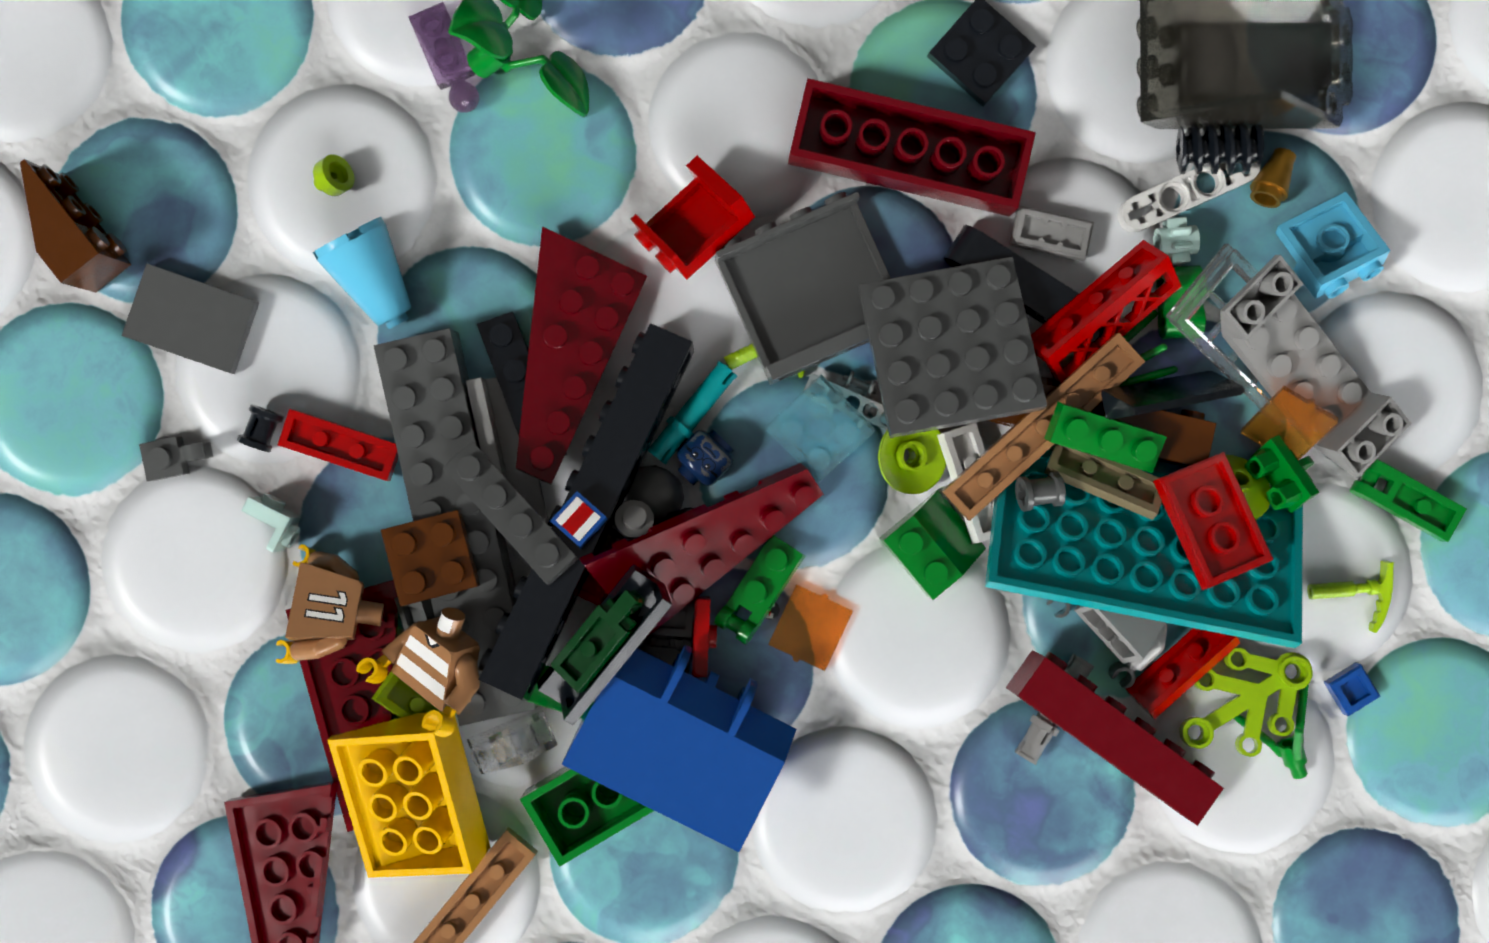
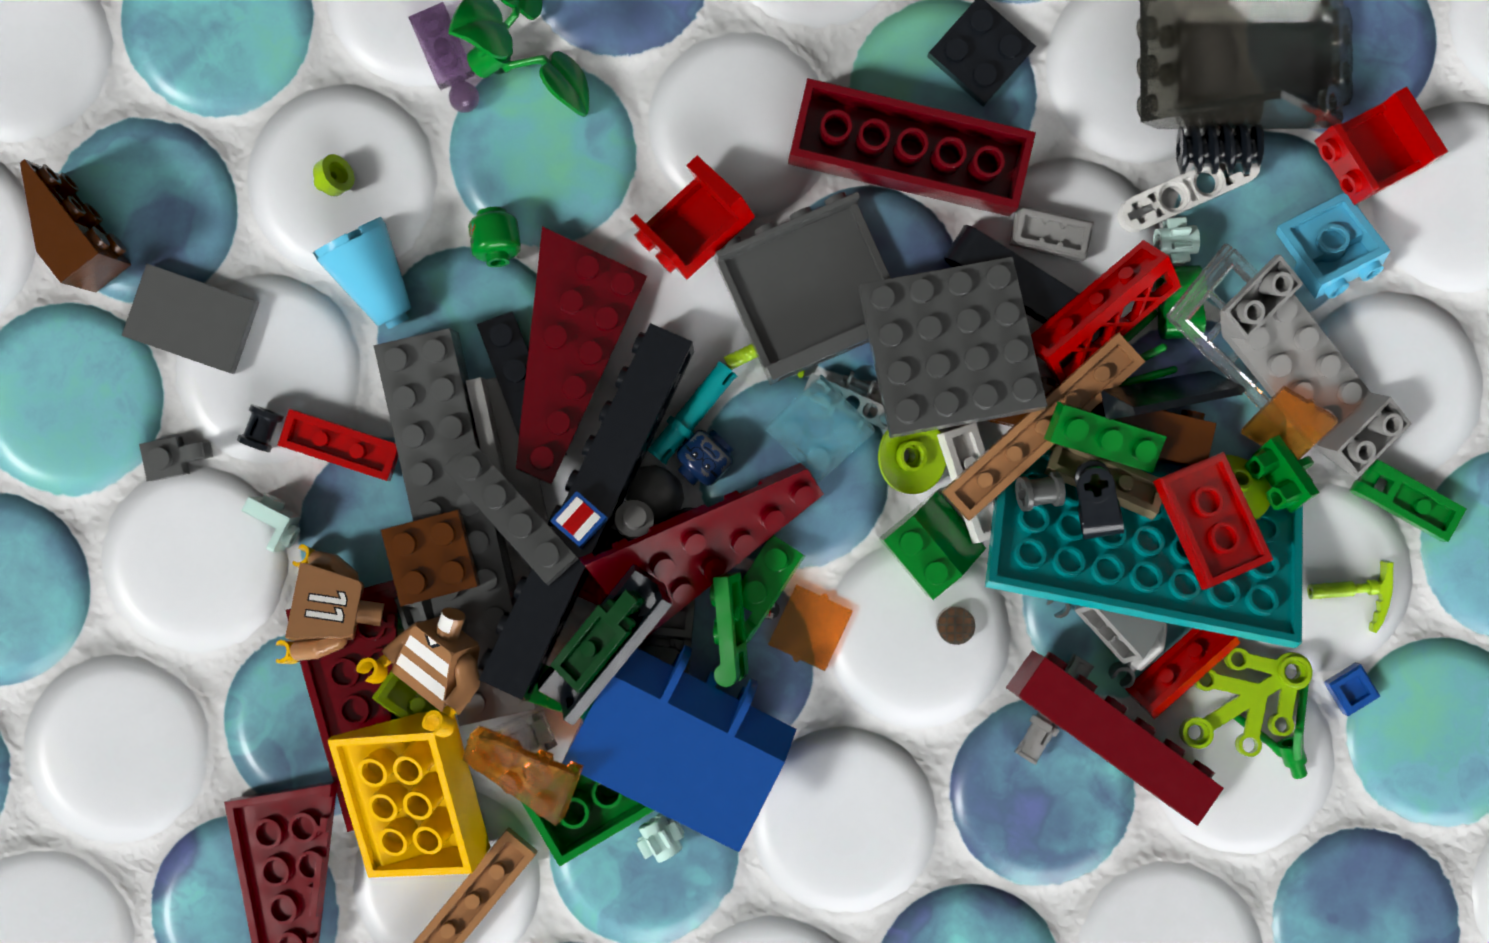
(494, 236): none -> green head
(528, 776): none -> clear orange wing
(660, 838): none -> light aqua gear
(704, 636): red plate -> none
(729, 629): none -> green plate
(955, 625): none -> clear smoke tile
(1099, 506): none -> black piece
(1274, 179): pearl gold cone -> none
(1380, 146): none -> red panel

